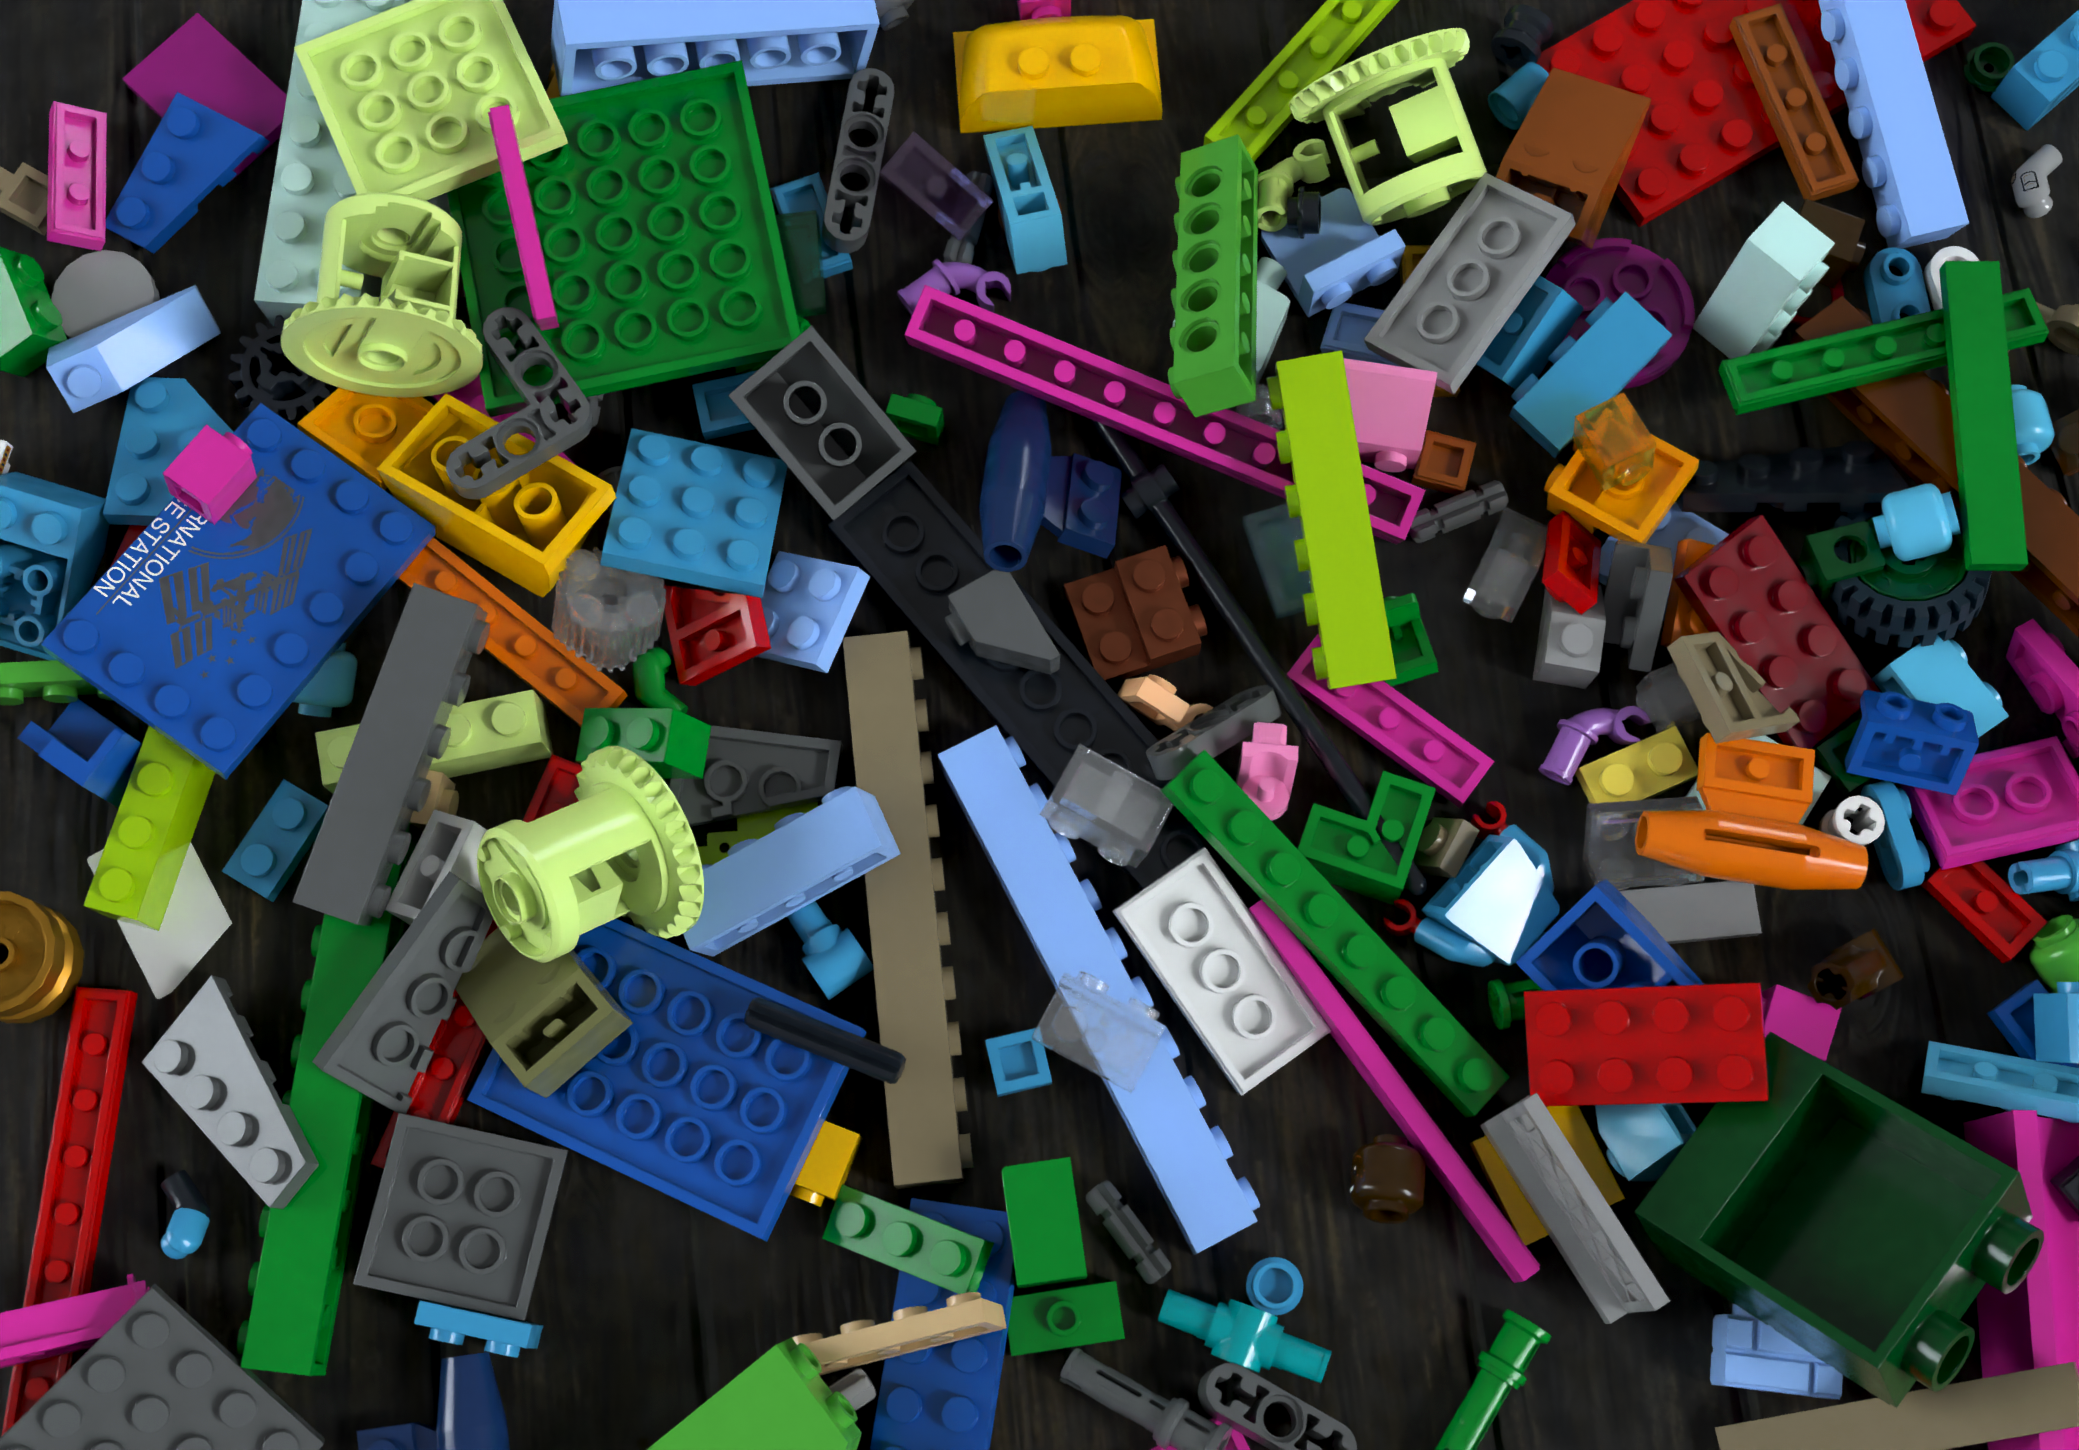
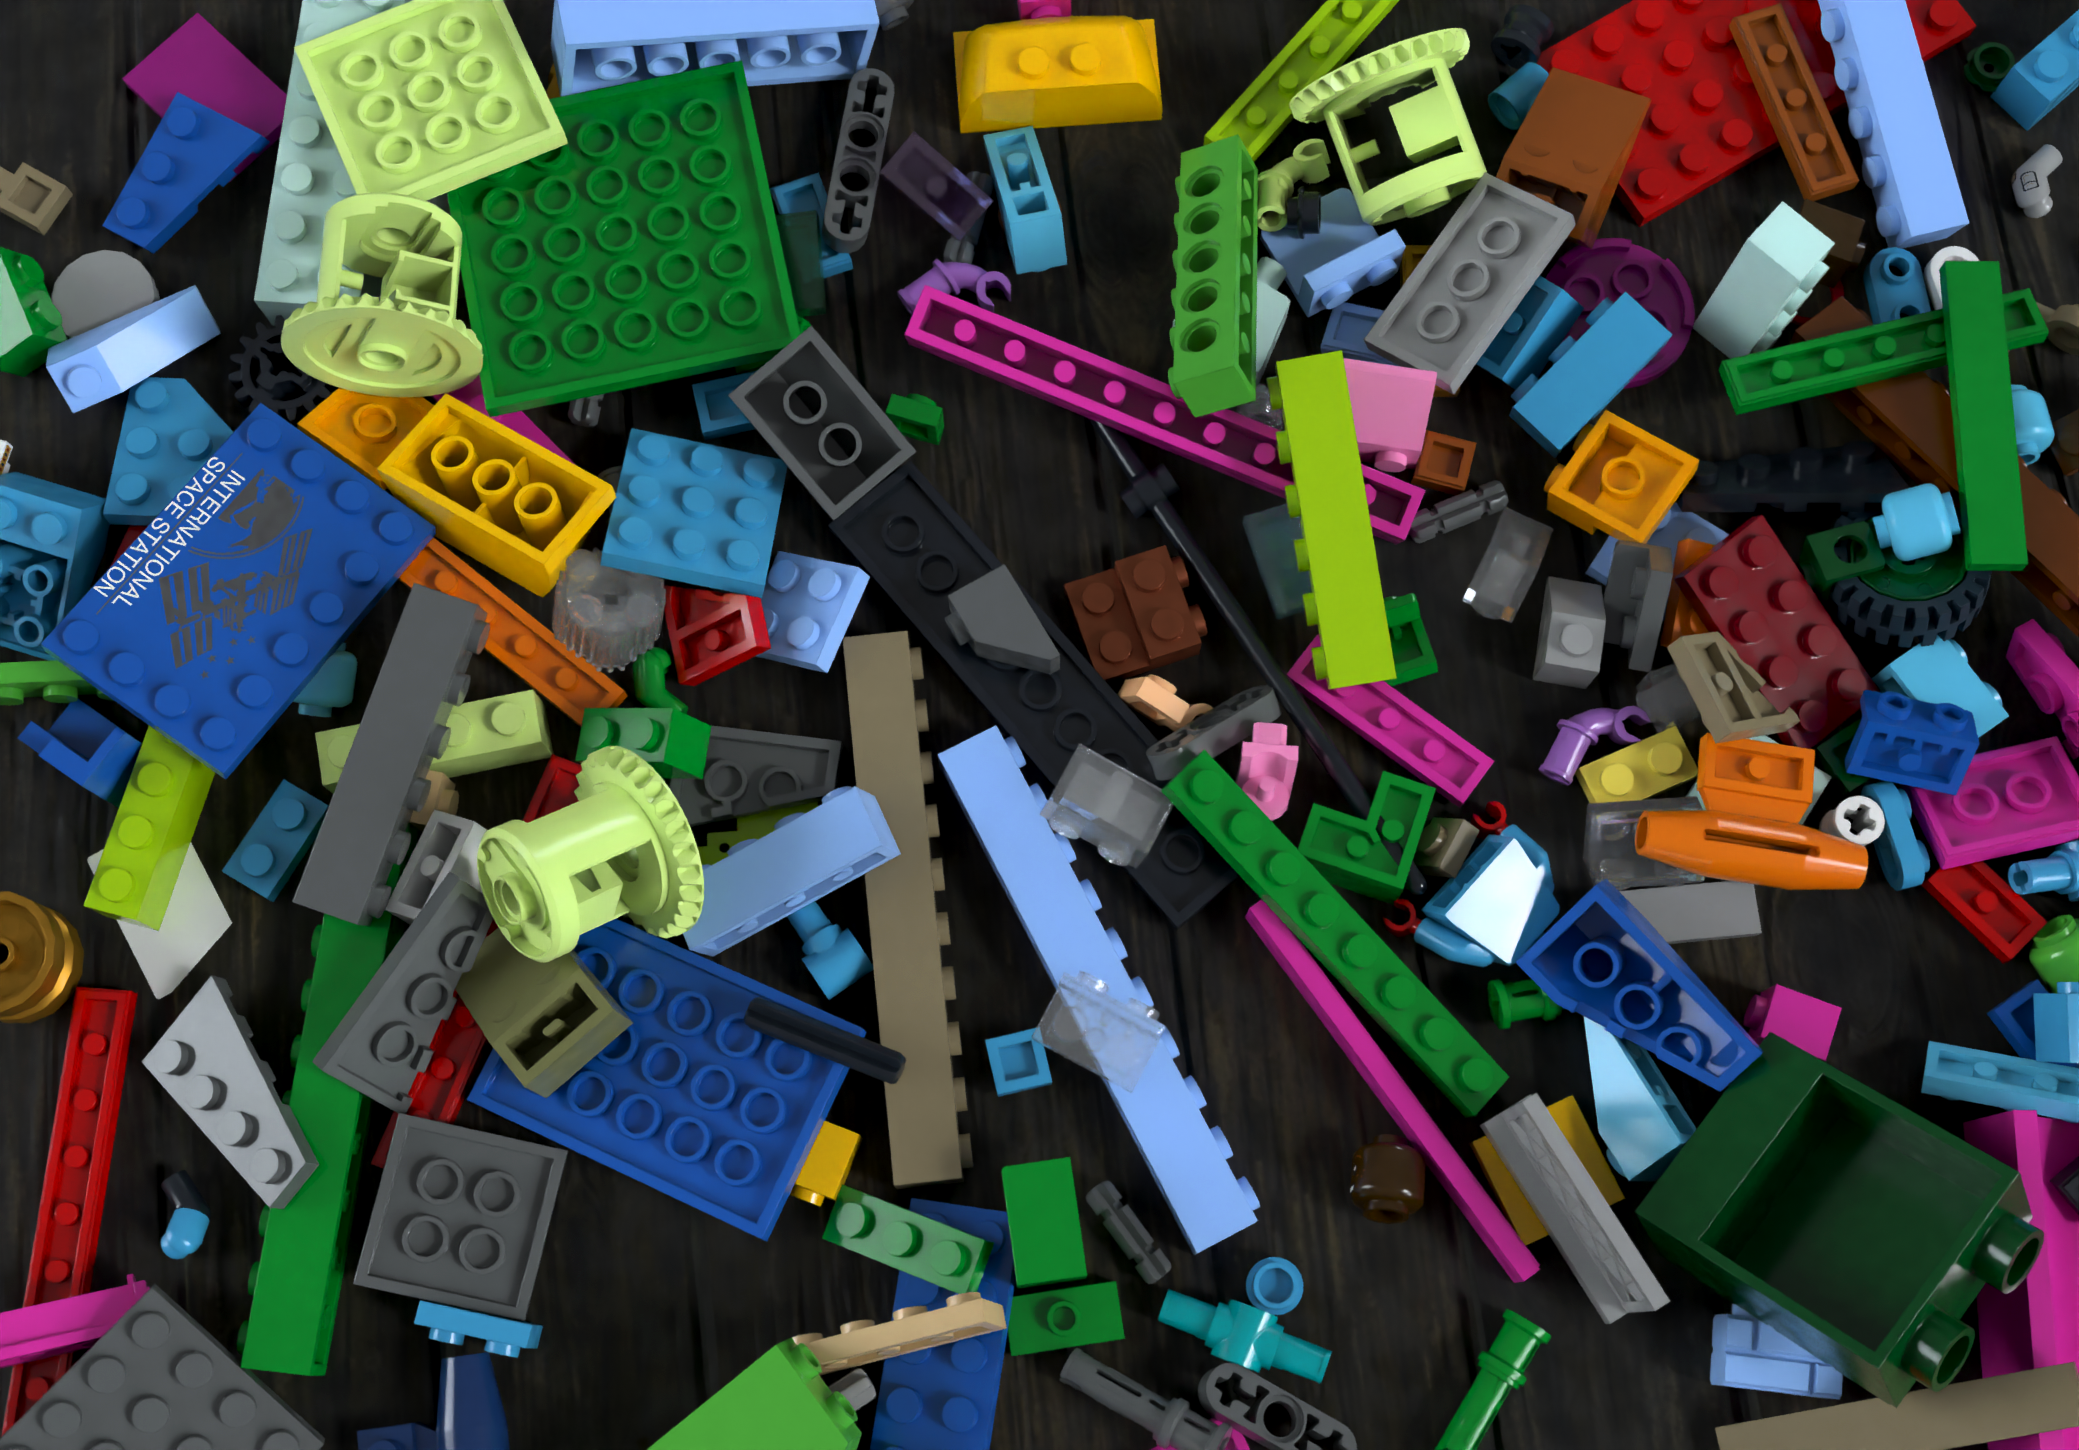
(77, 176): dark pink tile -> none
(211, 473): dark pink brick -> none
(523, 218): dark pink tile -> none
(537, 419): dark grey beam -> none
(1031, 488): dark blue plate -> none
(1221, 971): white tile -> none
(1571, 563): red plate -> none
(1614, 442): clear yellow brick -> none
(1647, 1044): red plate -> none
(1854, 971): dark brown piece -> none

